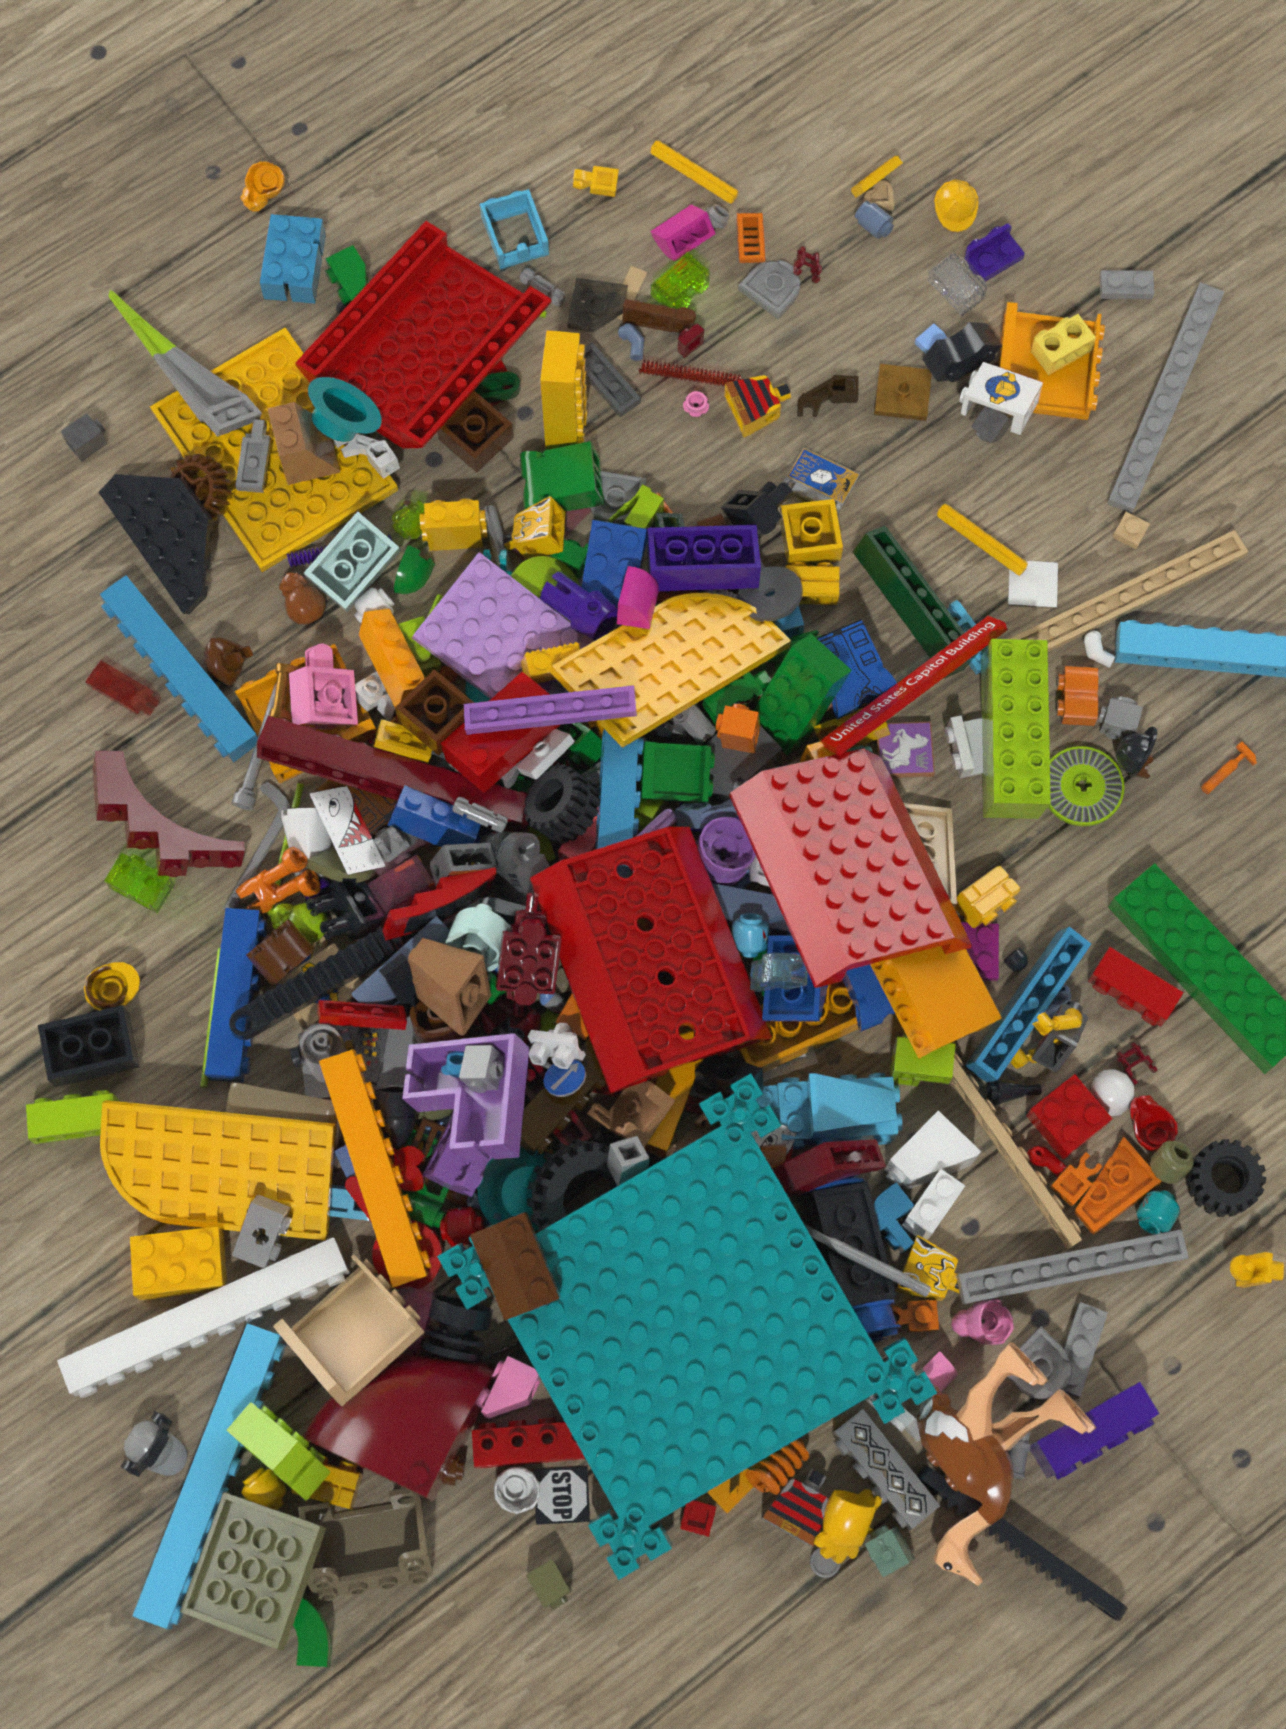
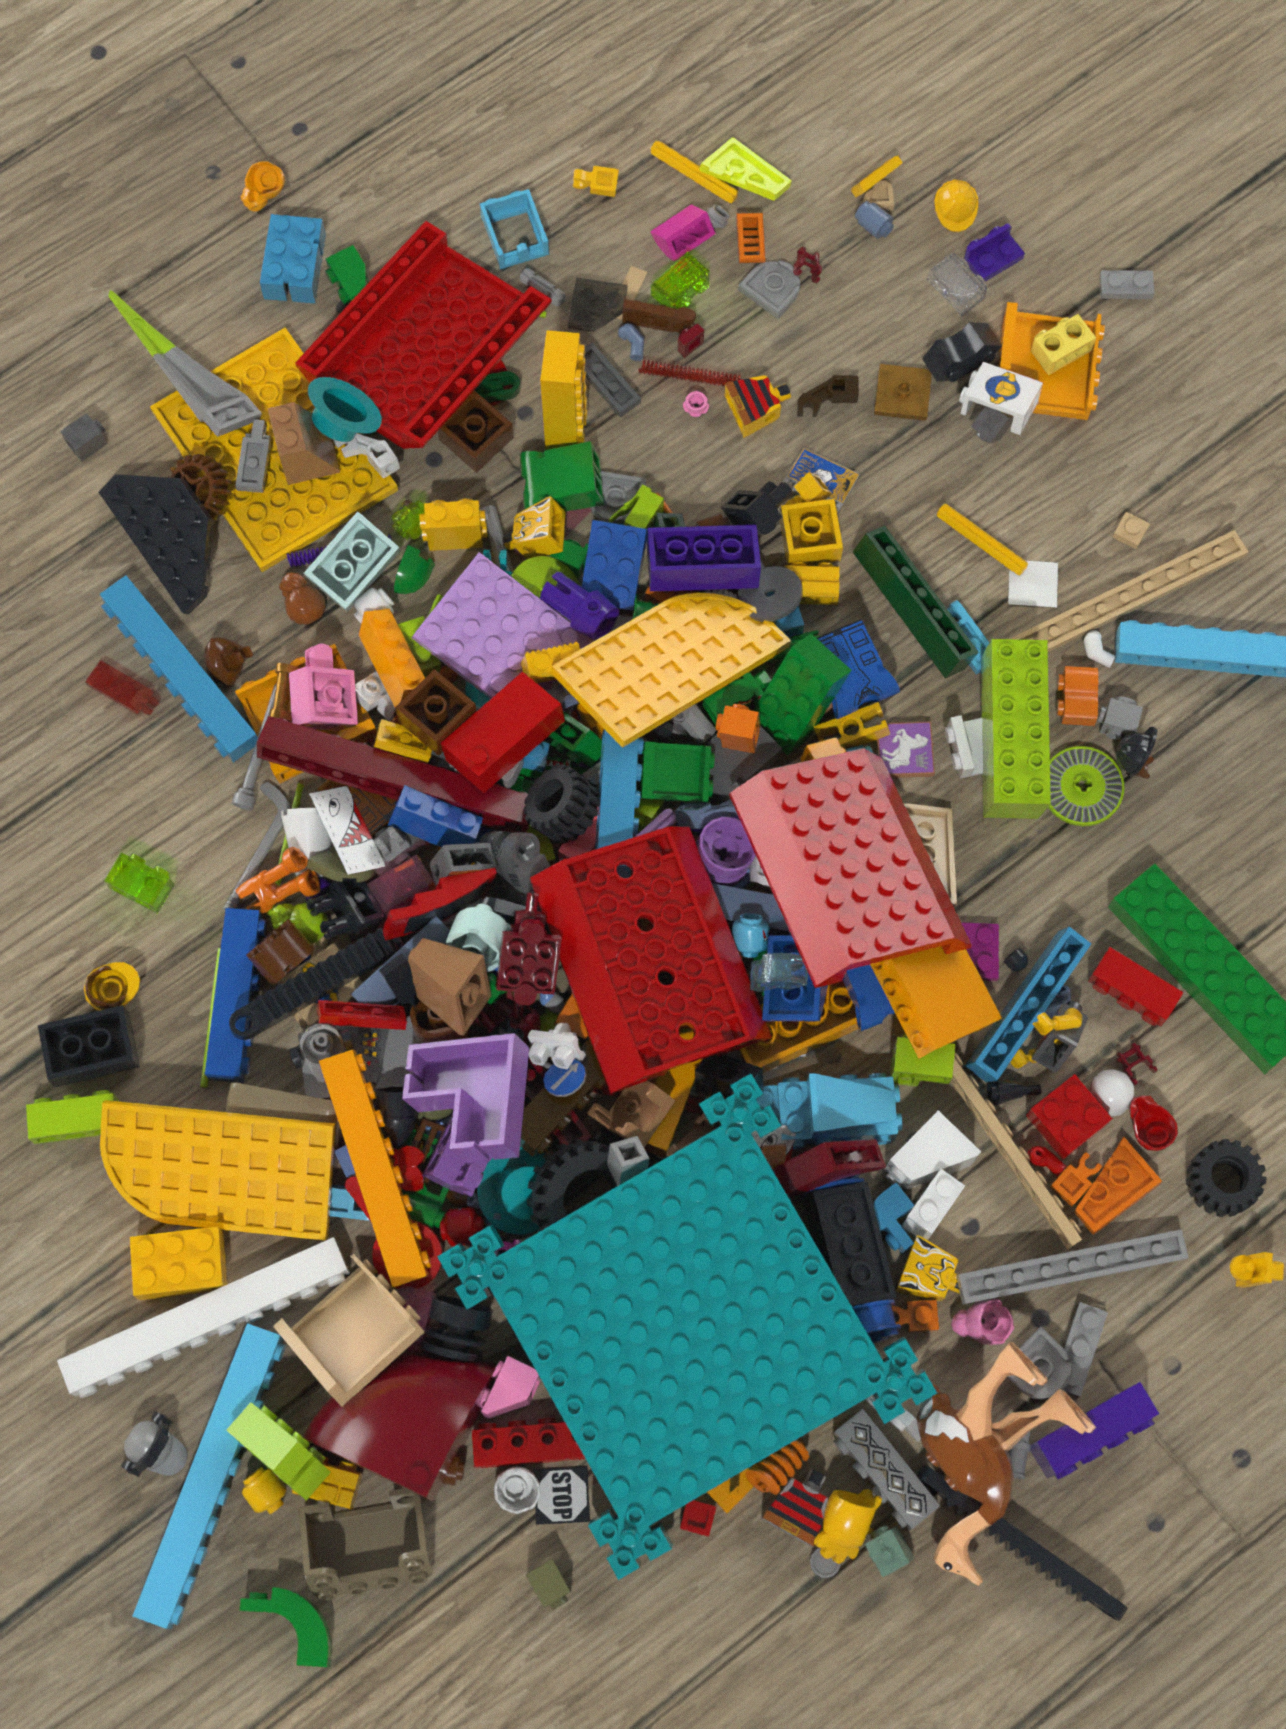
(147, 828): arch -> none
(251, 1243): light grey brick -> none
(253, 1570): olive plate -> none
(453, 1064): dark azure plate -> none
(480, 814): light grey axle -> none
(481, 1068): light grey brick -> none
(515, 1266): reddish brown slope -> none
(545, 754): white plate -> none
(550, 710): medium lavender plate -> none
(637, 599): dark pink brick -> none
(746, 170): none -> neon yellow wing
(810, 489): none -> yellow piece
(870, 1262): light grey piece -> none
(913, 685): red tile -> none
(928, 338): light blue tile -> none
(940, 1371): bright pink brick -> none
(986, 897): yellow brick -> none
(1158, 1212): teal head -> none
(1165, 398): light grey plate -> none
(1171, 1162): olive head -> none
(1228, 768): orange piece -> none

